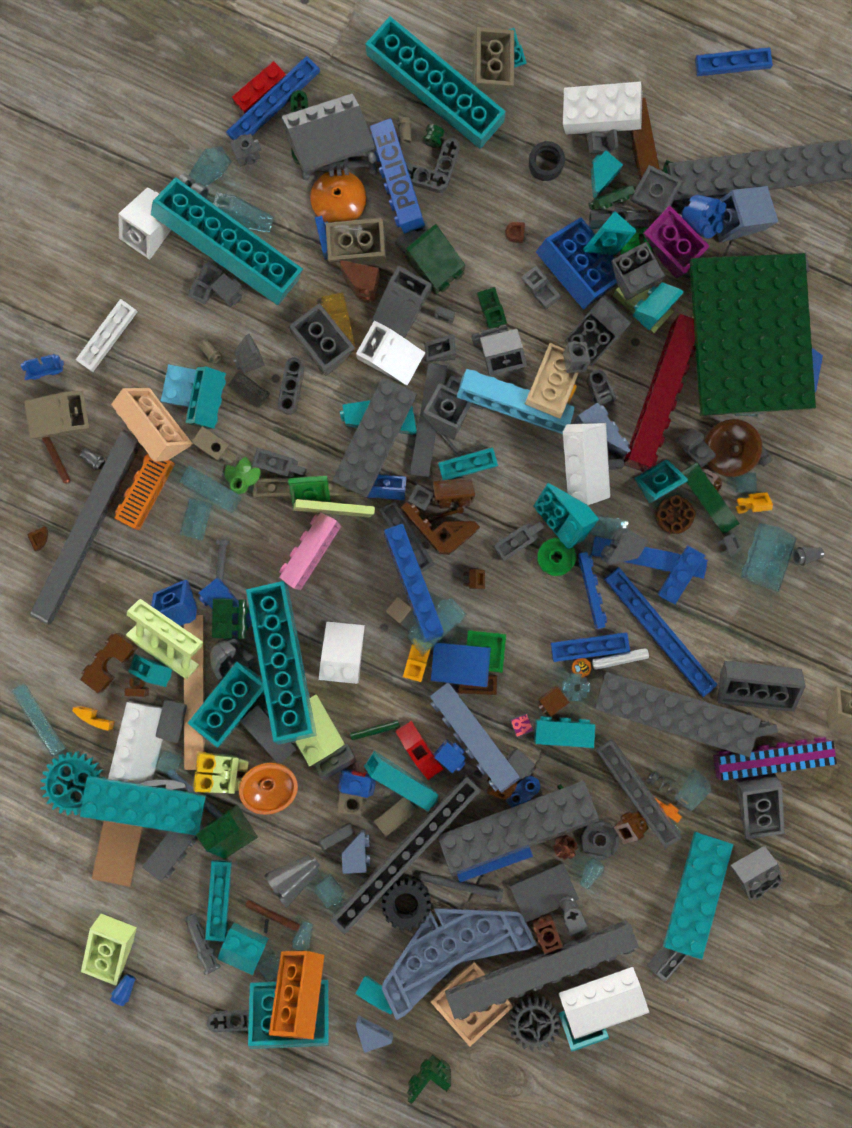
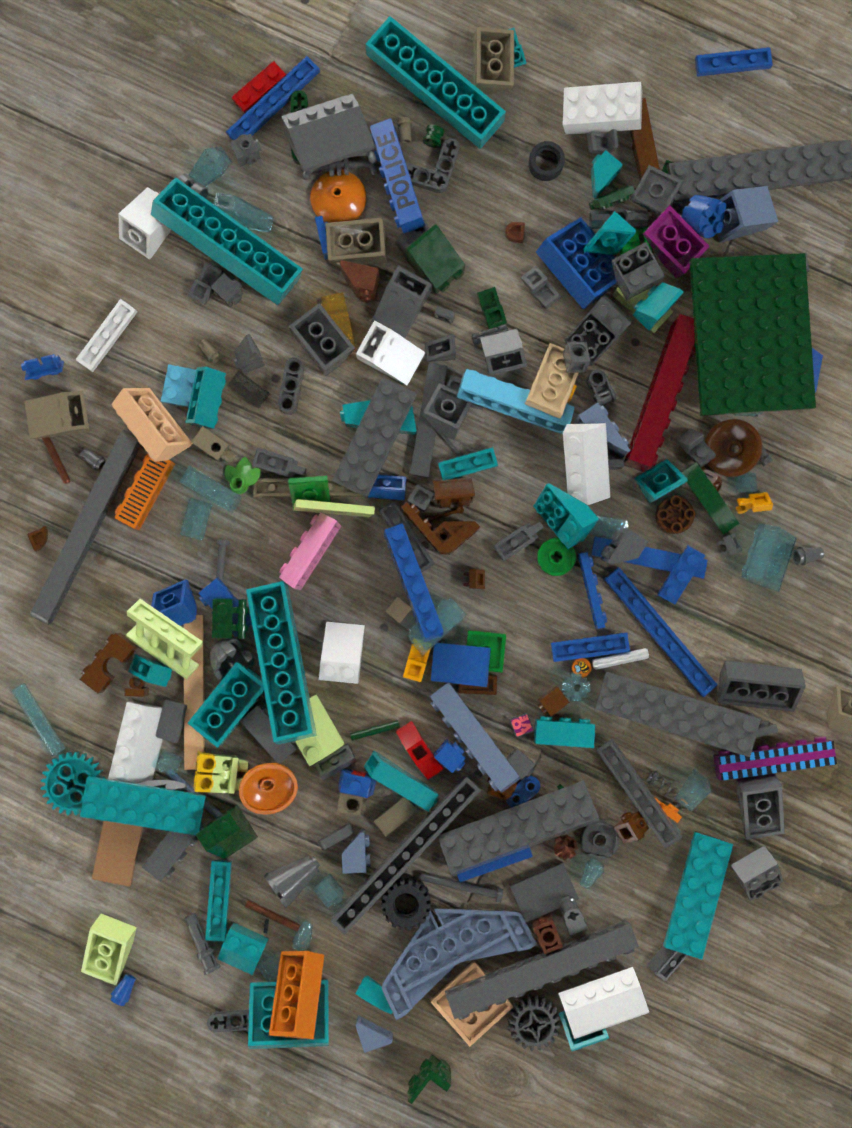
(89, 716): light orange slope -> none

